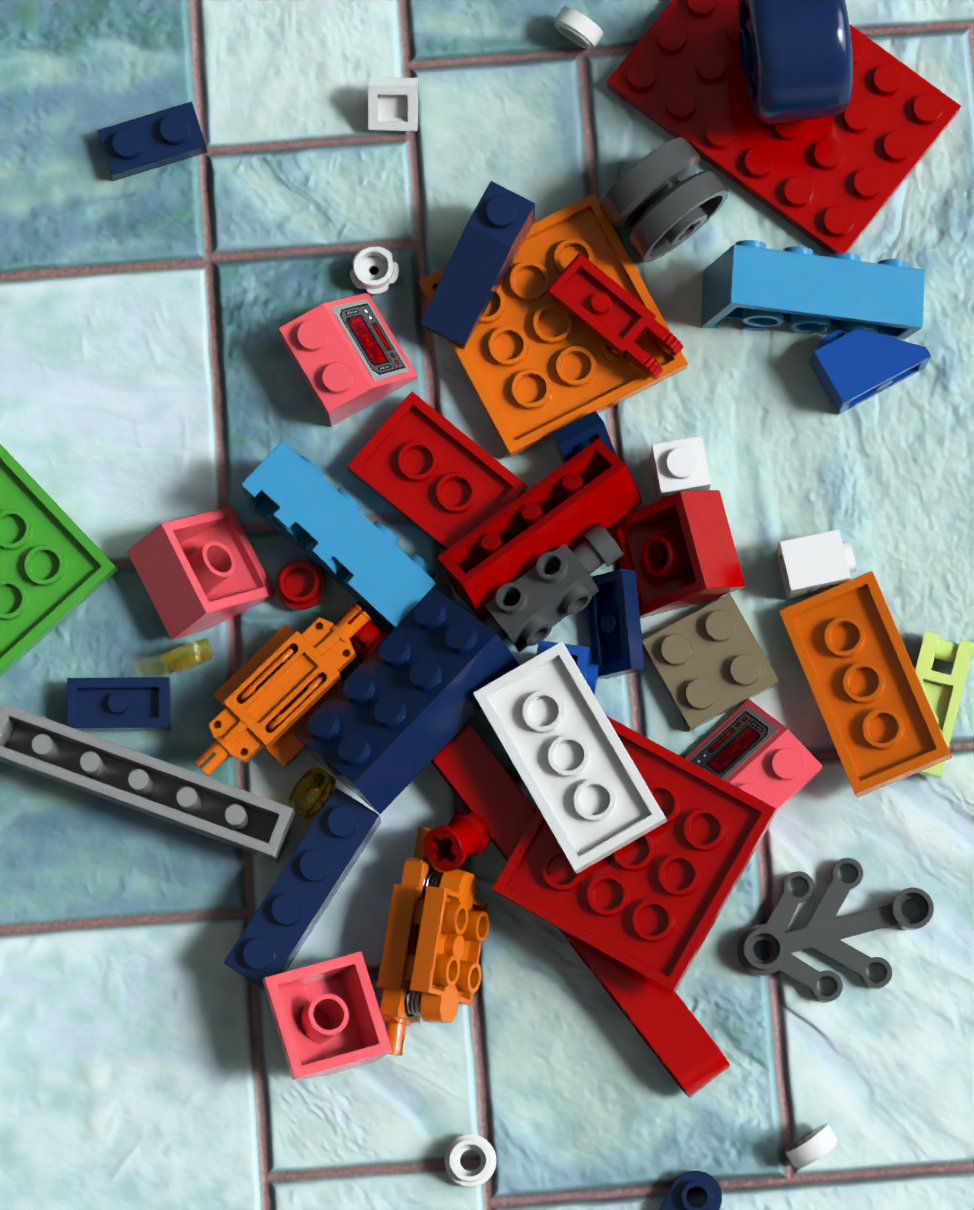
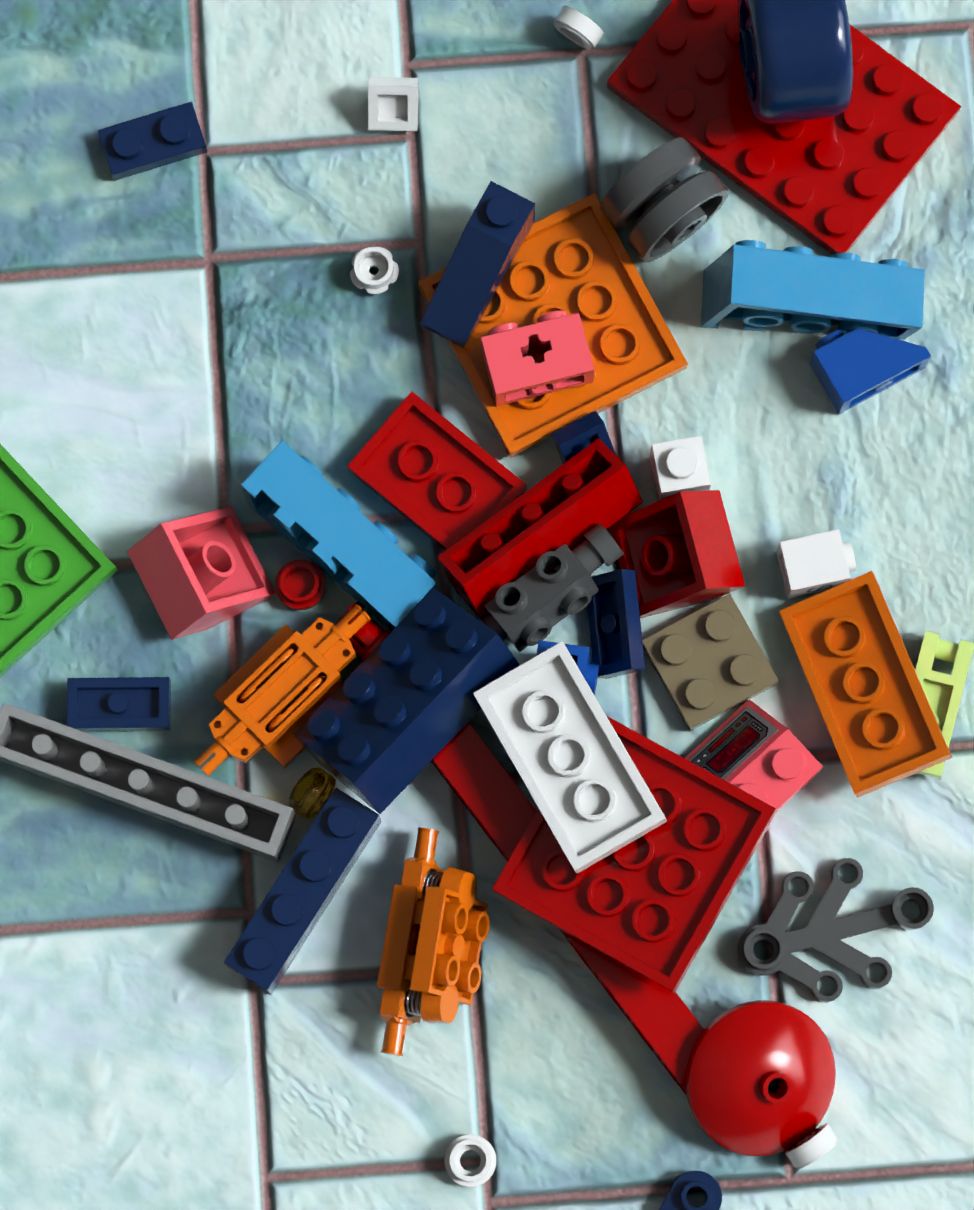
(187, 656): clear yellow tile -> none
(327, 1017): coral slope -> none
(346, 355): coral slope -> none
(451, 844): red bush -> none
(517, 376): none -> coral brick
(611, 313): red hinge -> none
(738, 1061): none -> red dish

